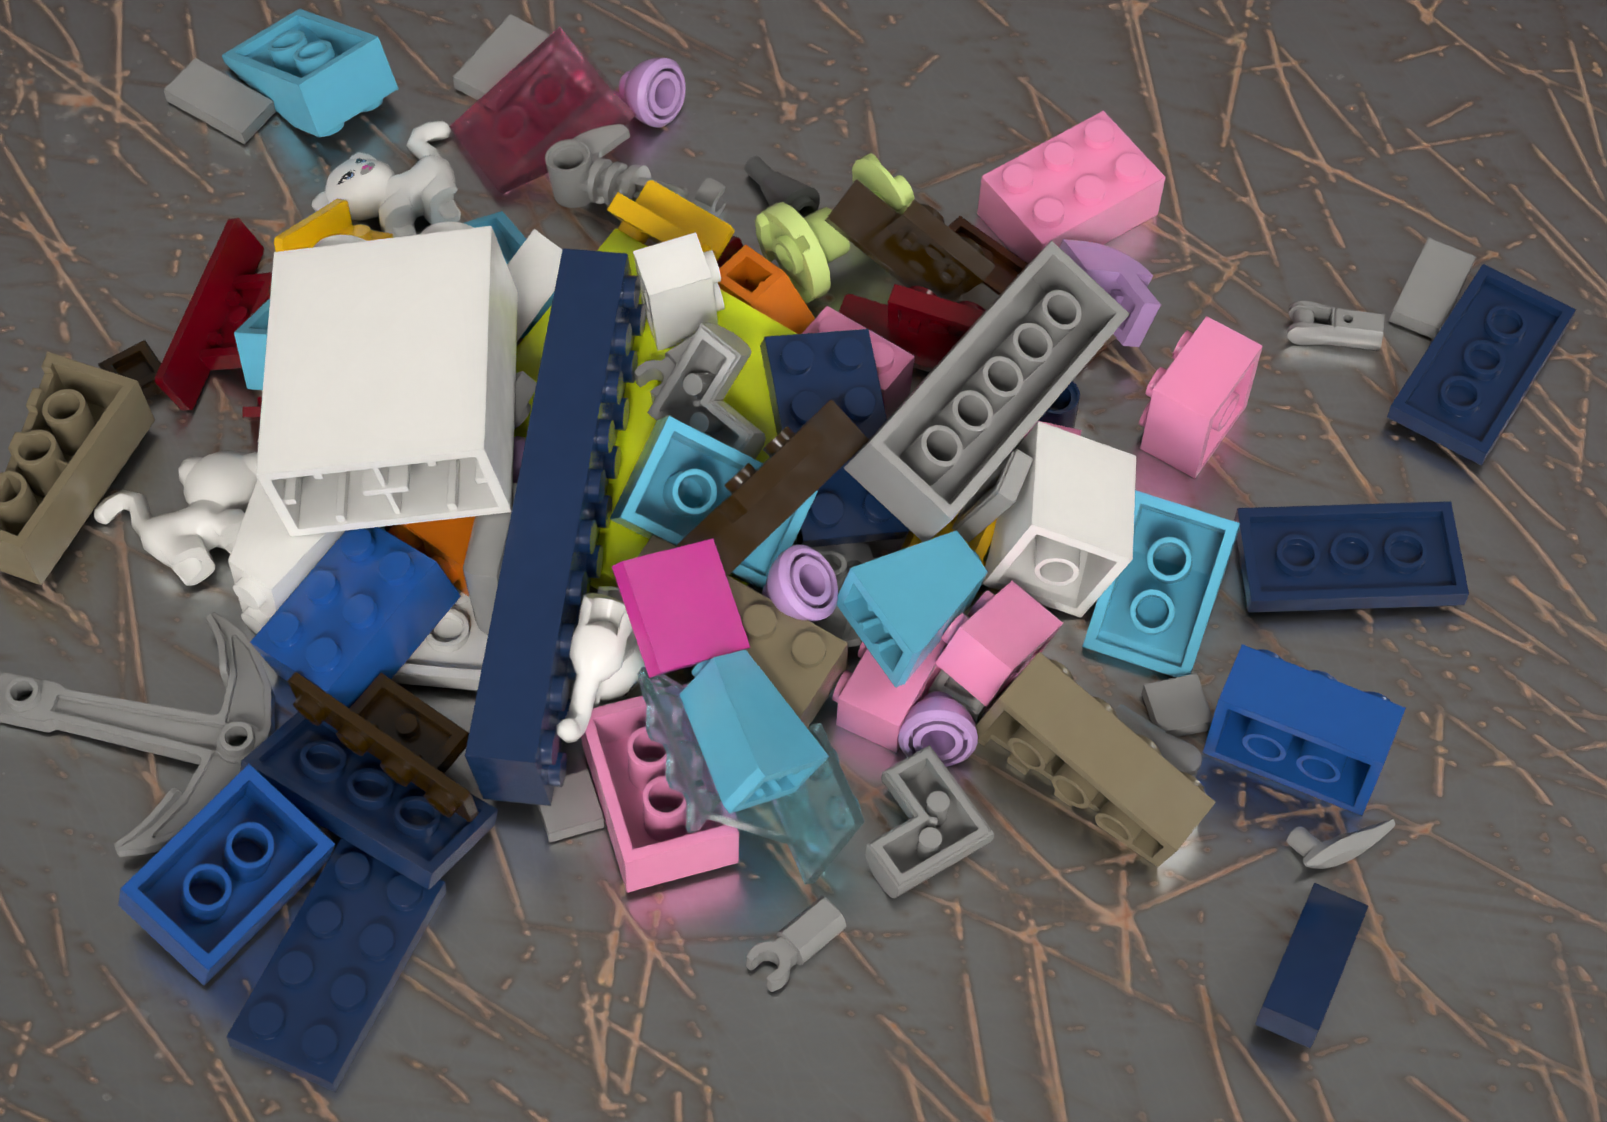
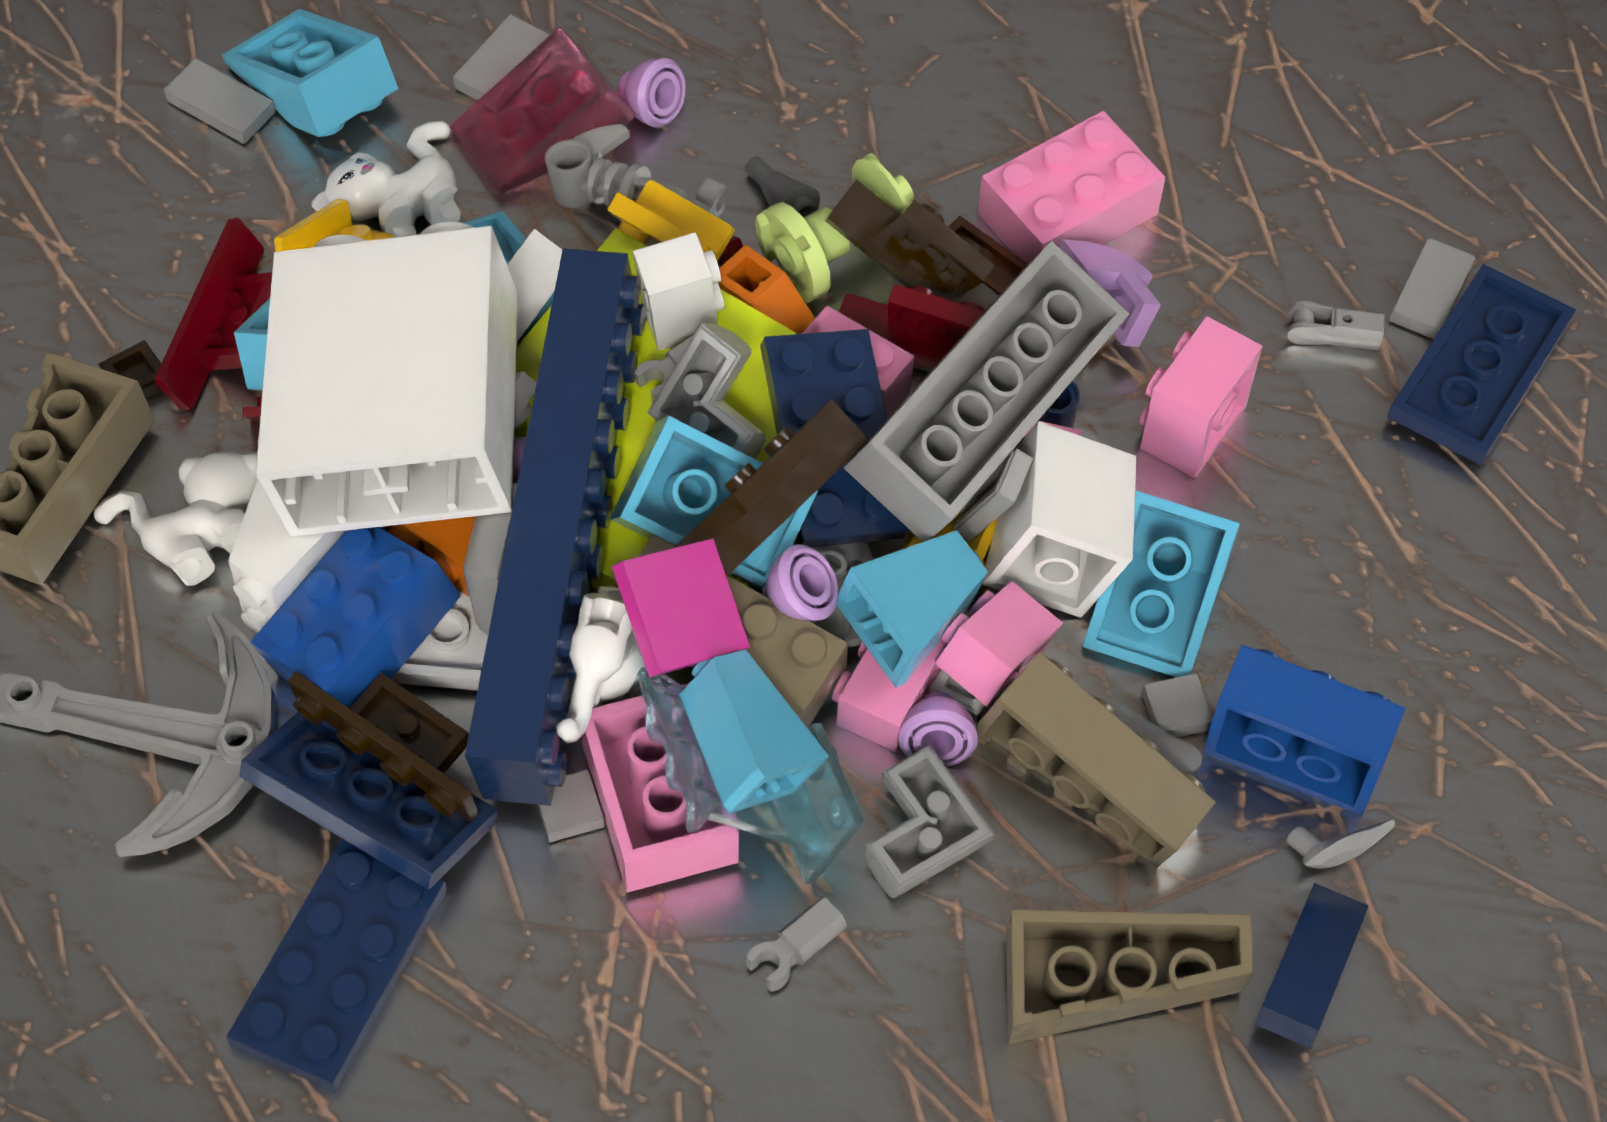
(225, 874): blue brick -> none
(1117, 965): none -> dark tan wedge
(1350, 556): dark blue plate -> none

